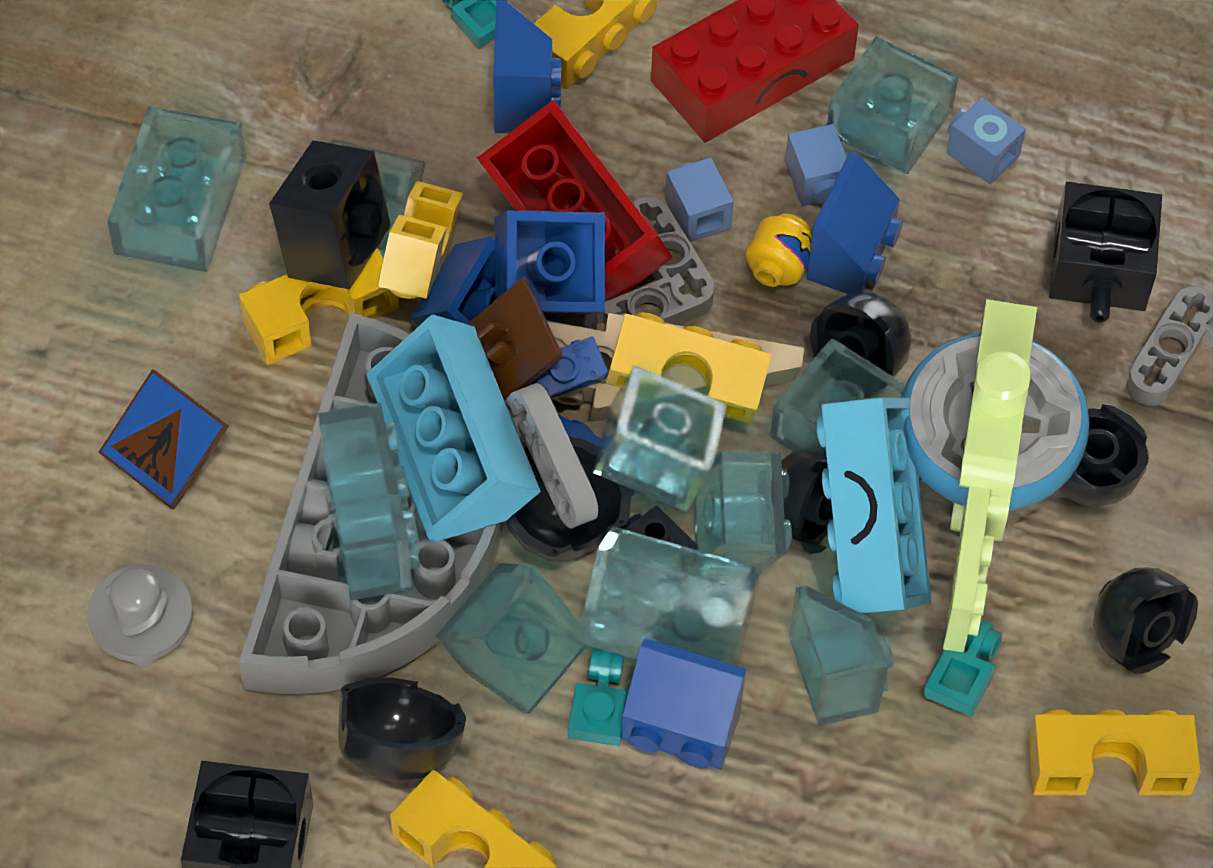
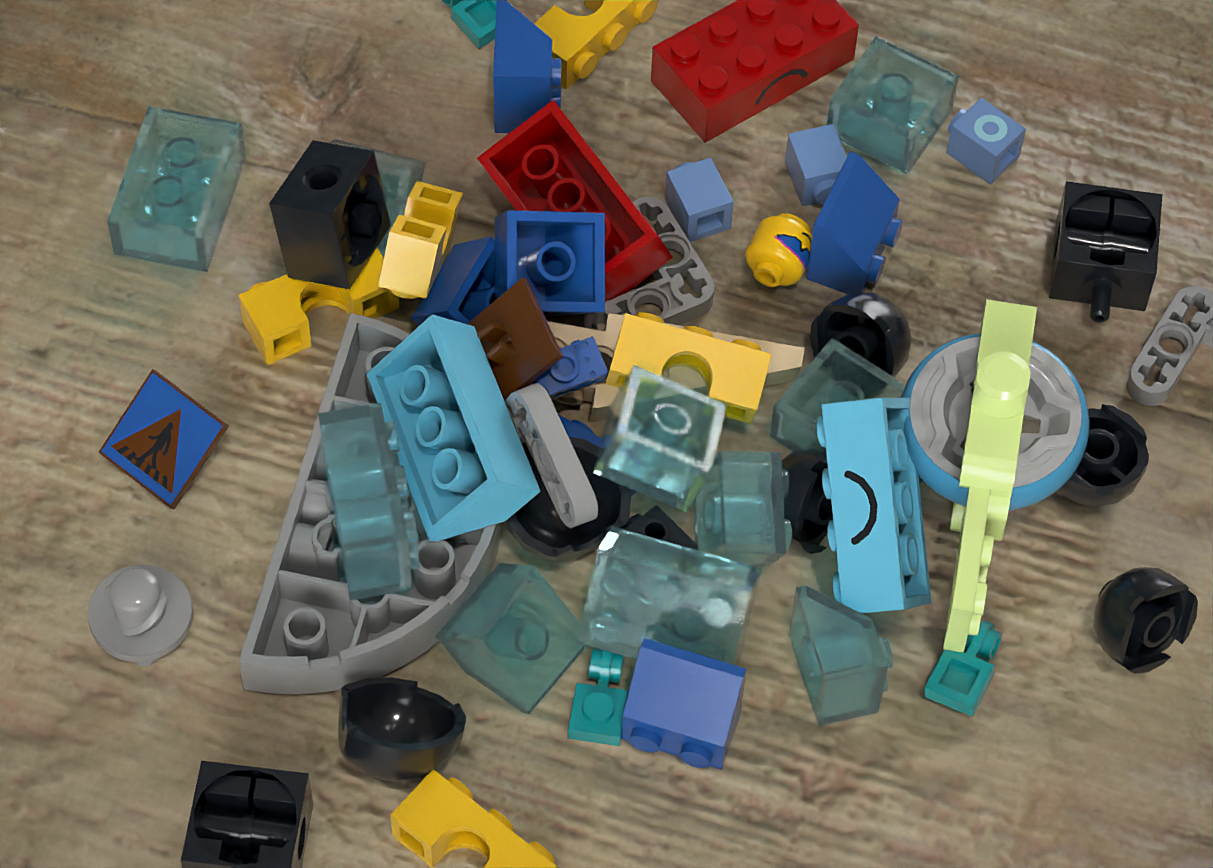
(1155, 745): yellow arch -> none

